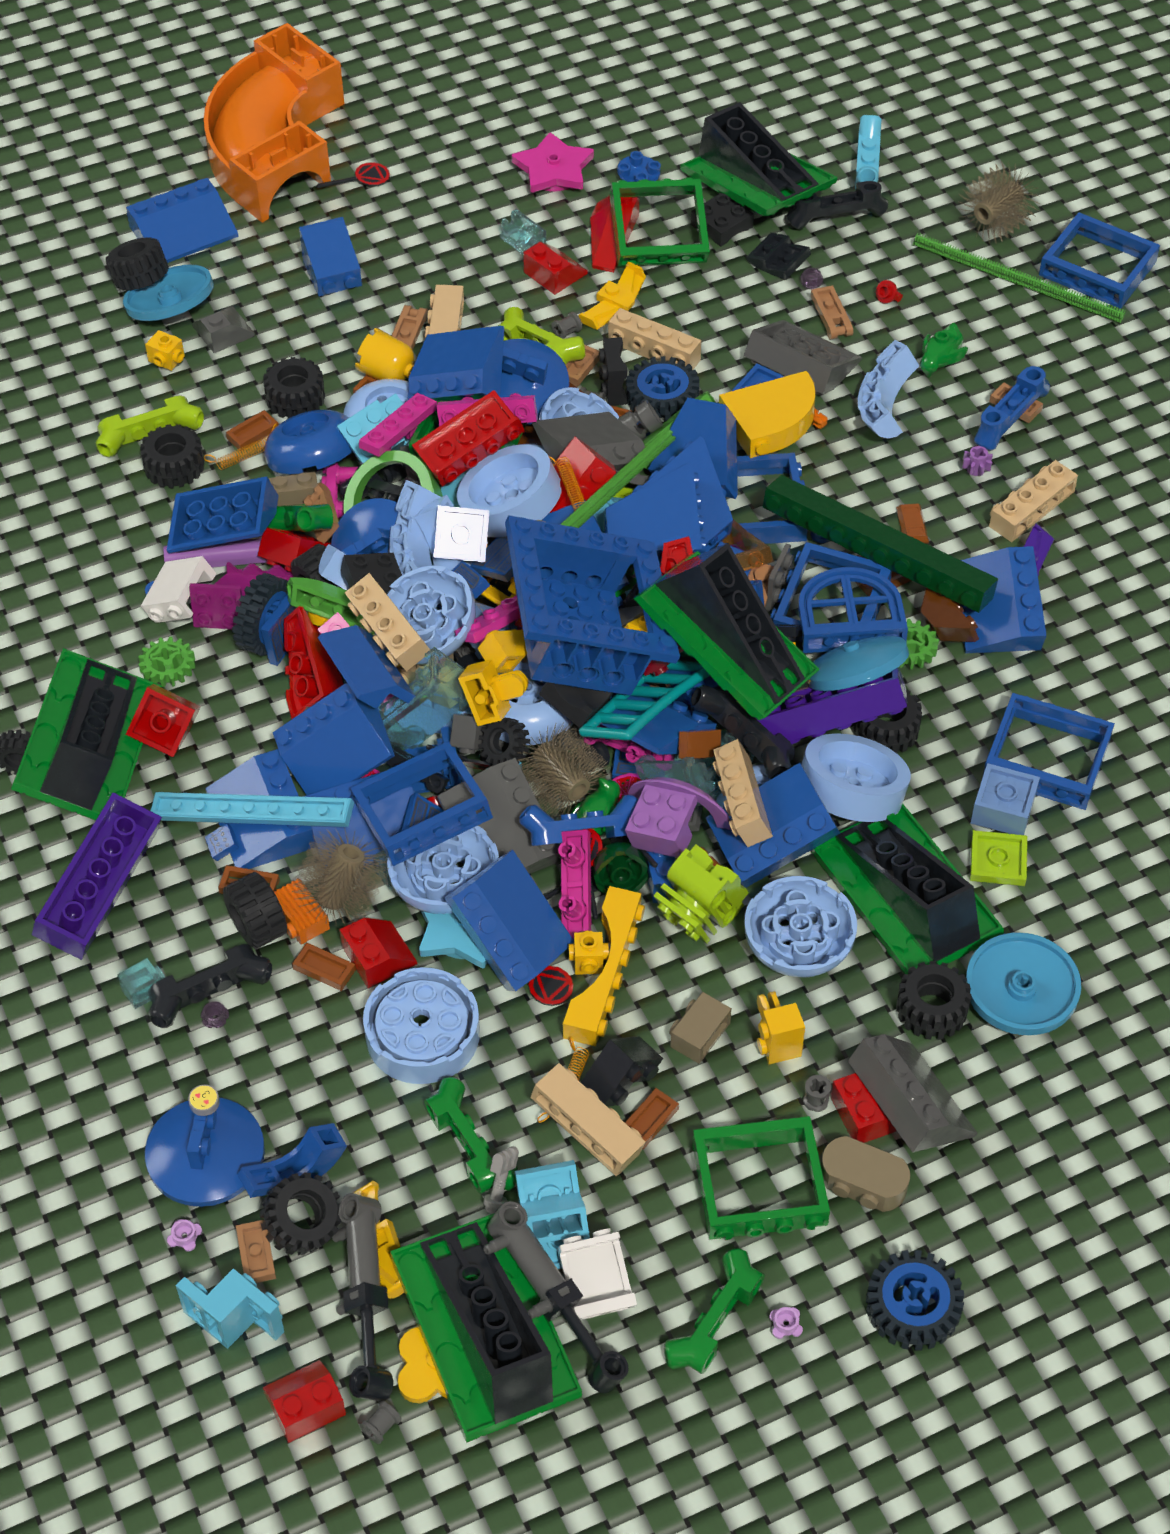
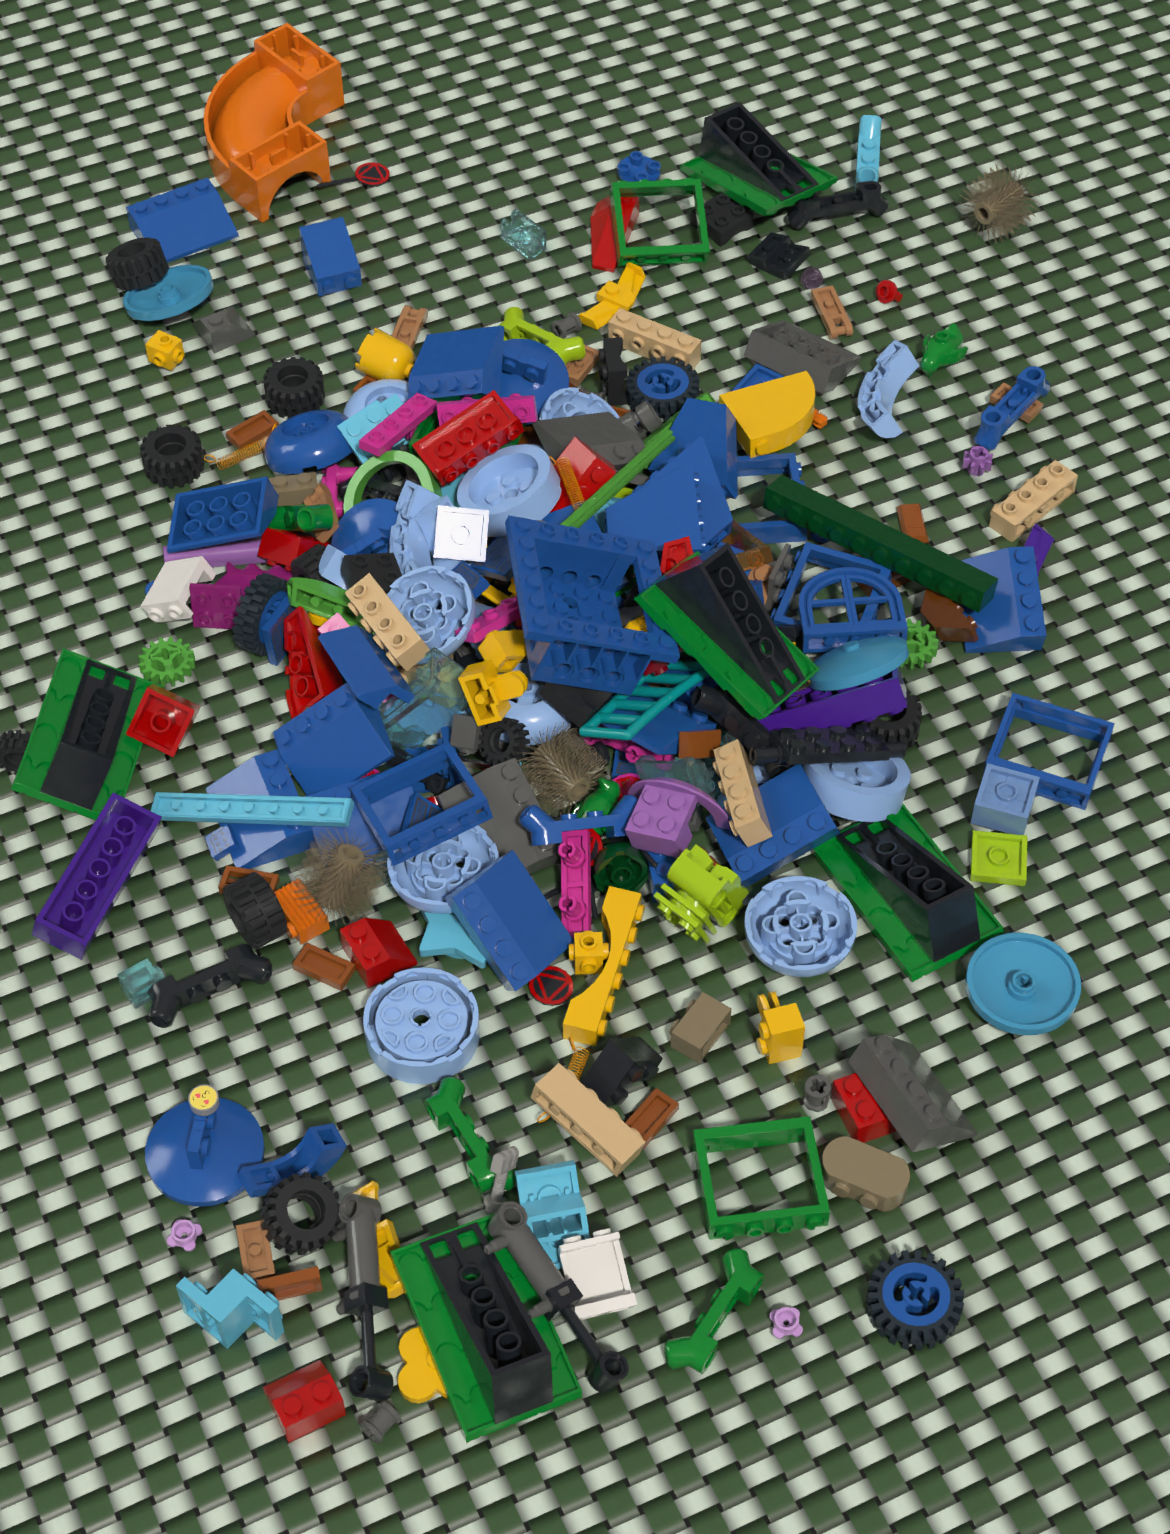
(119, 432): lime plate -> none
(212, 1009): clear purple plate -> none
(292, 1283): none -> dark orange tile
(446, 310): tan brick -> none
(551, 267): red slope -> none
(553, 164): dark pink plate -> none
(826, 746): none -> black plate
(935, 981): black tyre -> none
(1018, 278): bright green axle -> none
(1088, 281): blue window -> none

